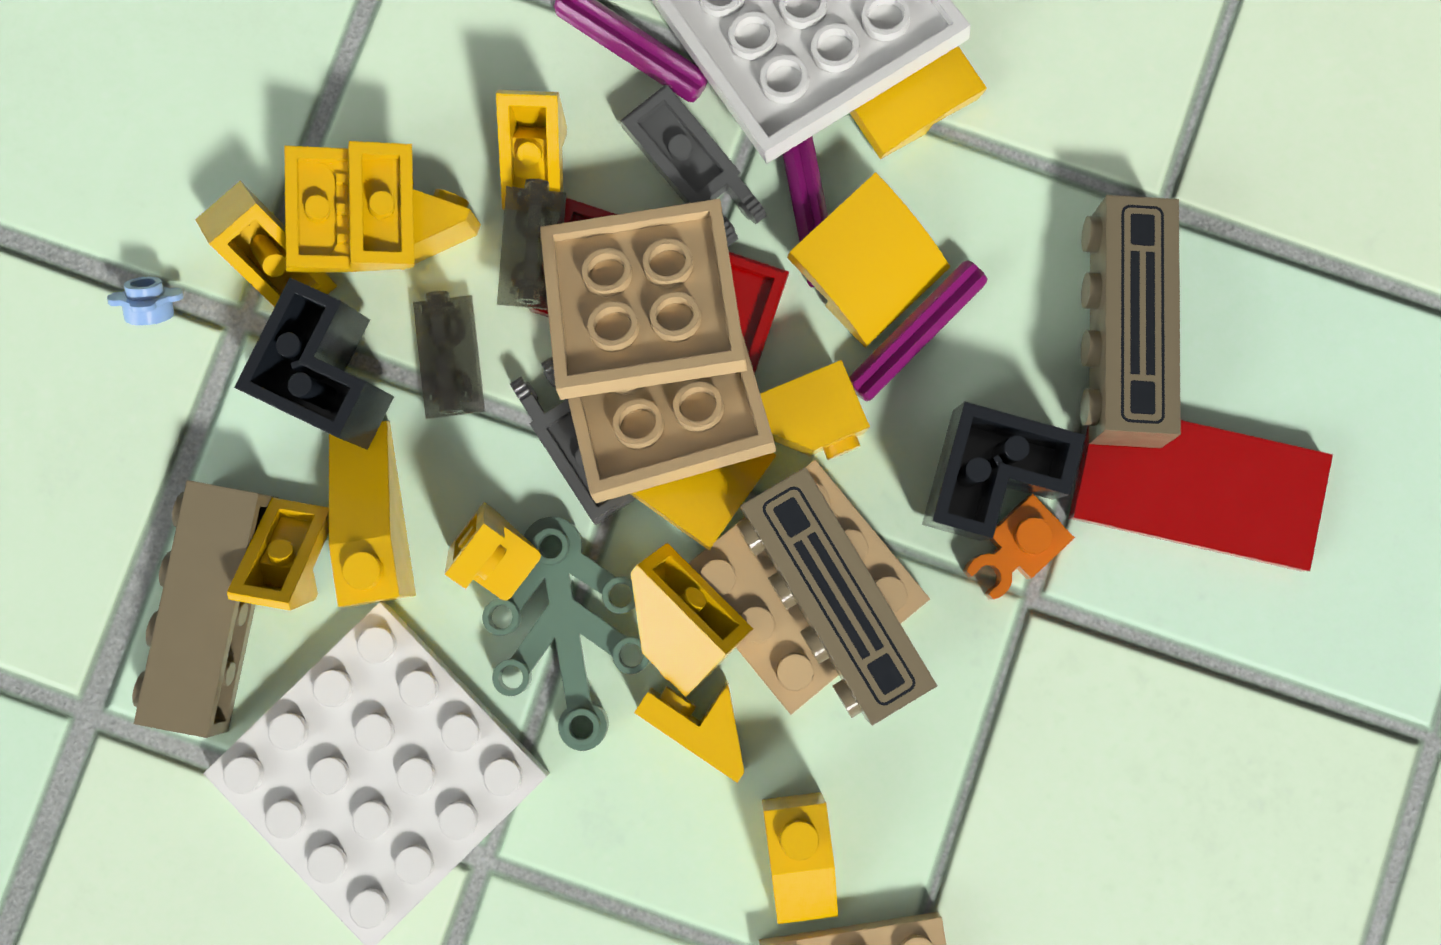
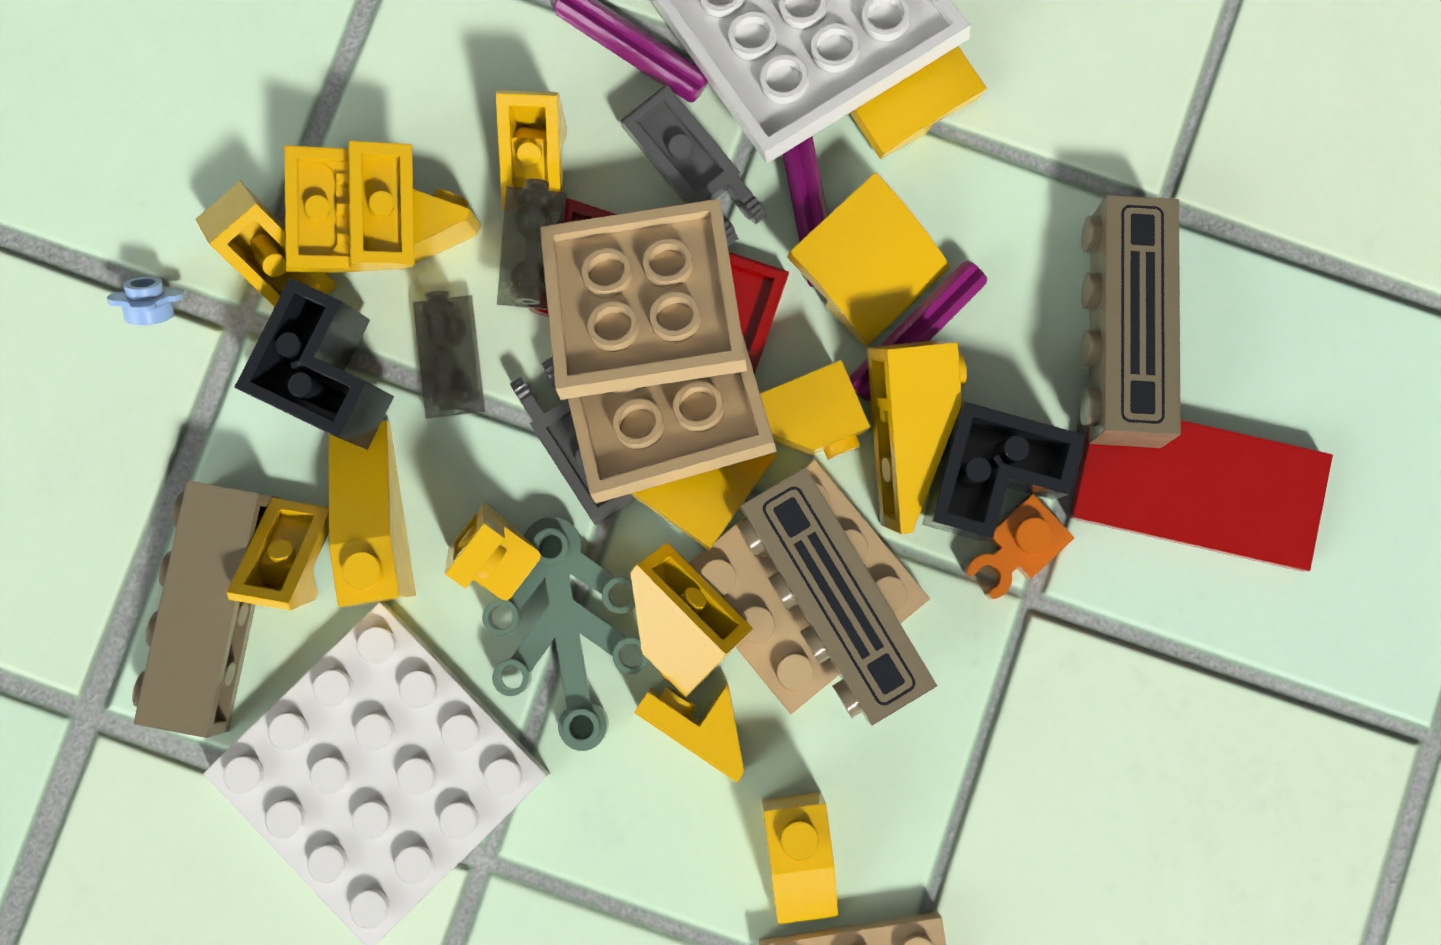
(913, 413): none -> yellow slope

